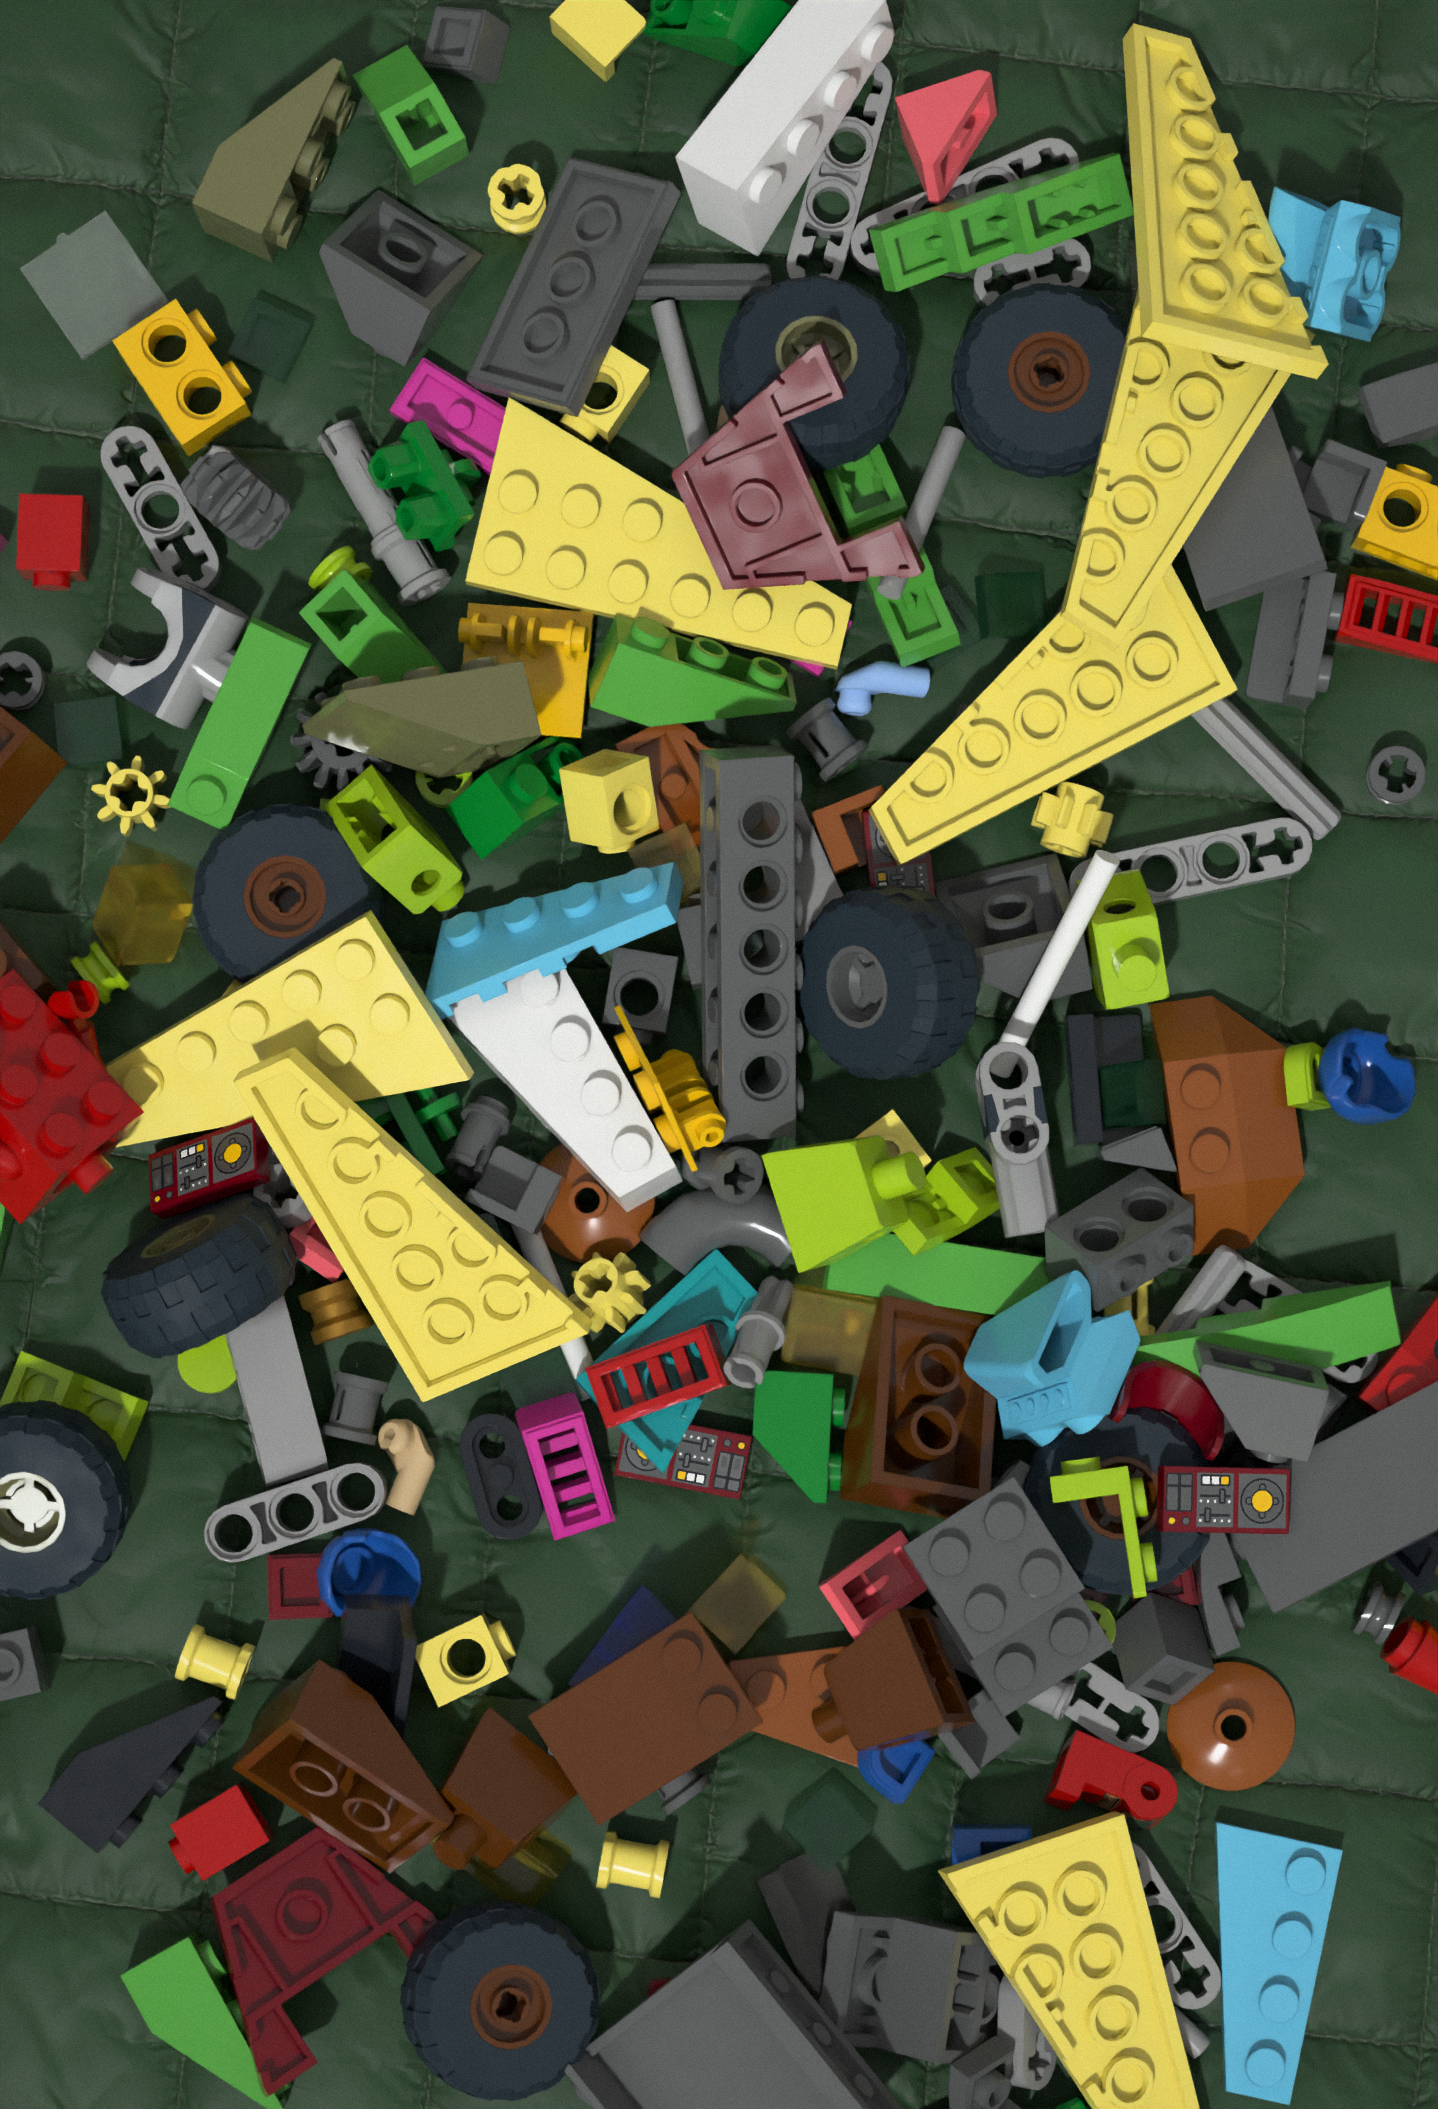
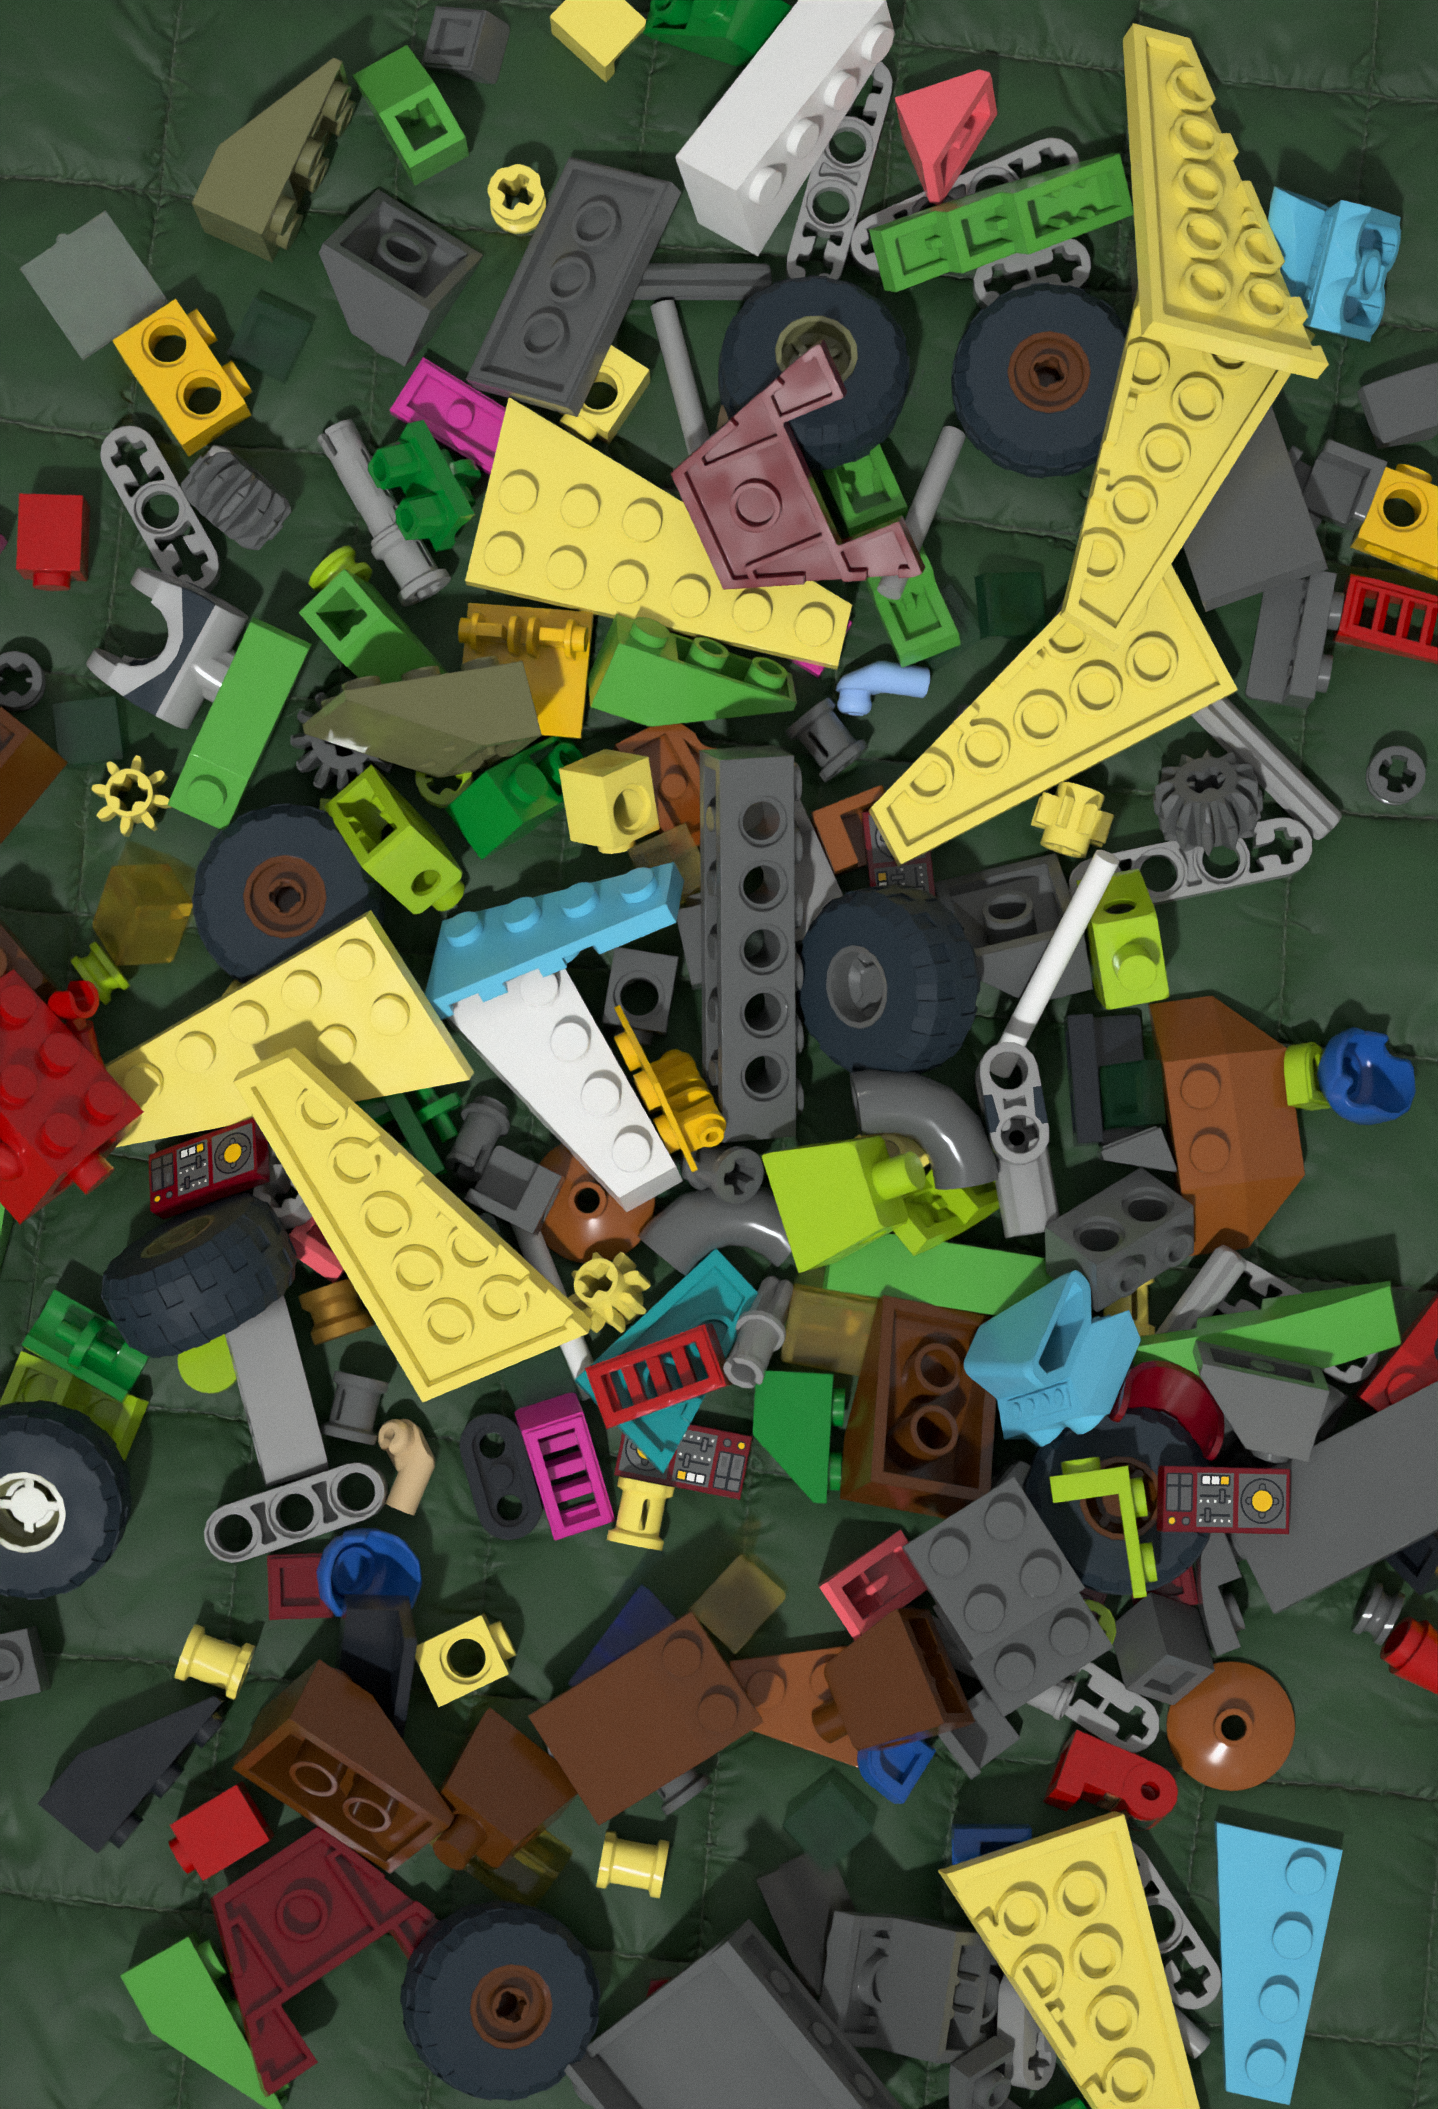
(85, 1346): none -> green hips
(640, 1513): none -> light yellow bush
(932, 1118): none -> dark grey cylinder
(1208, 802): none -> dark grey gear

